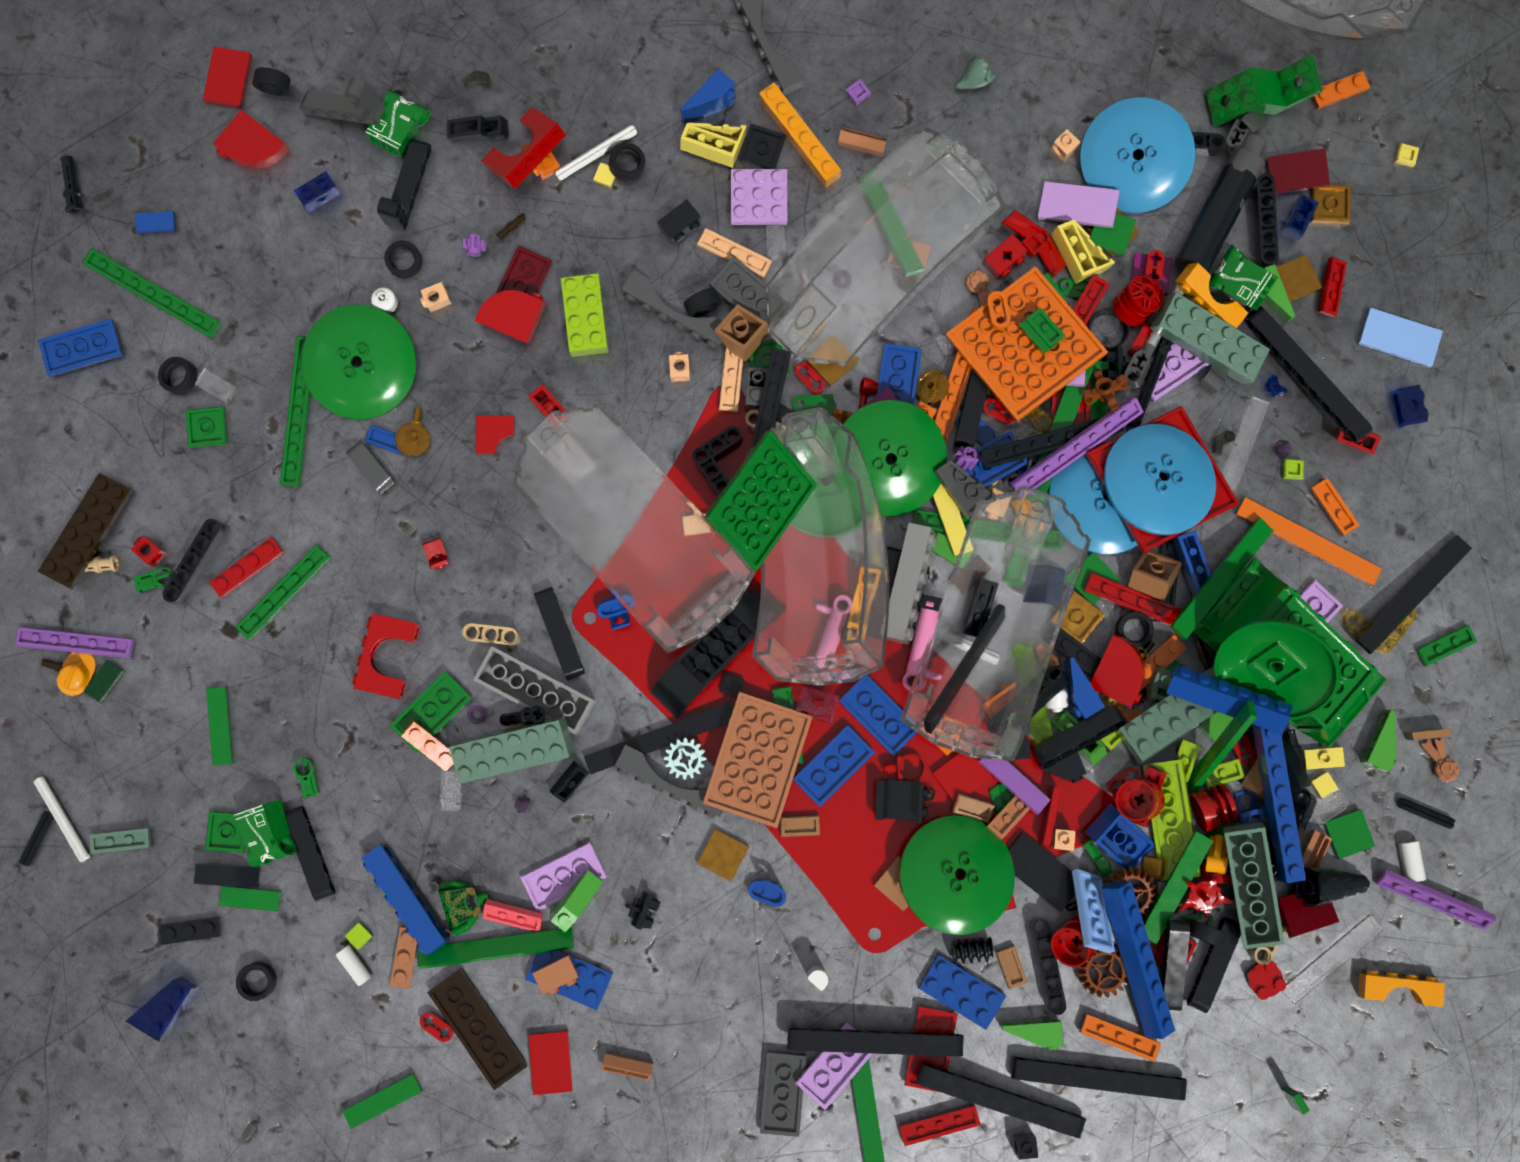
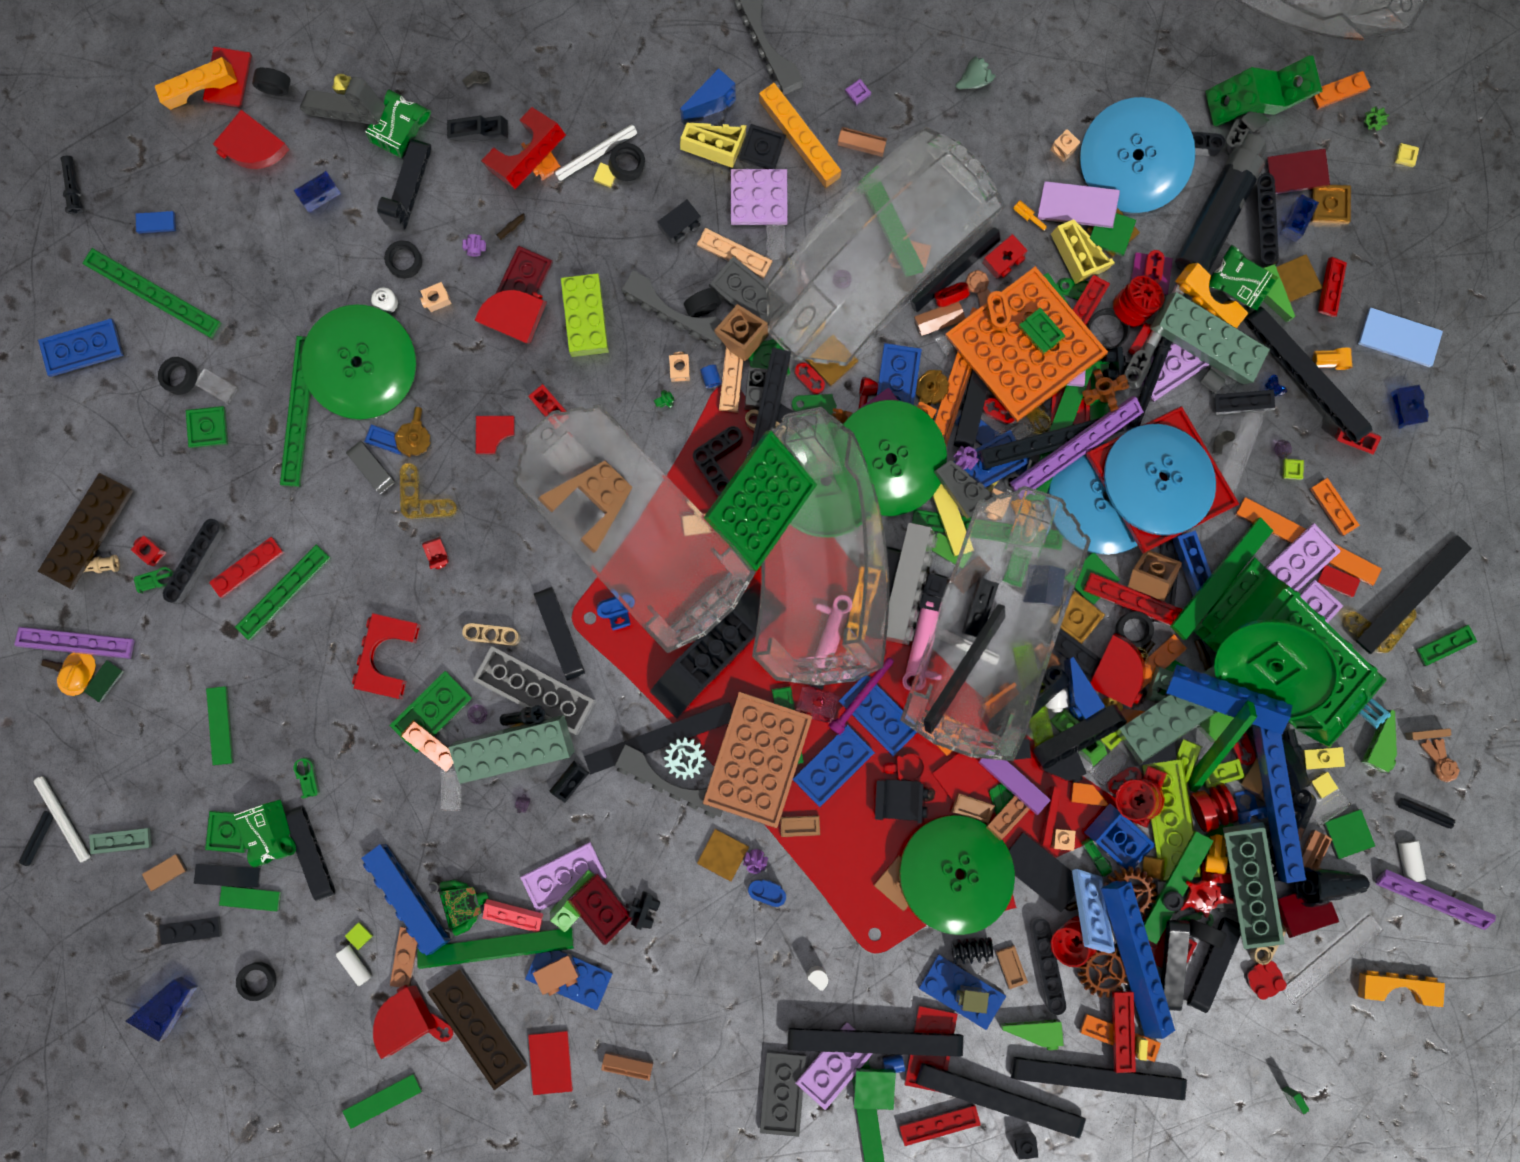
(164, 872): none -> medium nougat tile
(211, 75): none -> light orange arch
(341, 83): none -> light yellow piece
(401, 1021): none -> red brick
(414, 499): none -> clear yellow beam
(599, 909): none -> dark red tile
(604, 488): none -> medium nougat wing
(665, 399): none -> green plate
(710, 376): none -> blue piece
(731, 685): black tile -> none
(755, 861): none -> medium lavender gear
(839, 724): none -> magenta piece
(874, 1089): none -> green tile
(894, 1062): none -> blue piece
(936, 585): none -> black brick
(939, 318): none -> nougat piece
(952, 294): none -> red beam
(956, 269): none -> black tile
(972, 999): none -> olive brick
(1027, 214): none -> light orange axle
(1036, 241): red plate -> none
(1086, 794): none -> orange tile
(1123, 1031): none -> red plate
(1141, 1048): none -> light yellow tile
(1172, 900): none -> black tile
(1245, 402): none -> black plate
(1303, 558): none -> lavender tile
(1338, 358): none -> light orange piece
(1338, 581): none -> red tile
(1371, 118): none -> bright green gear
(1380, 719): none -> medium azure tile

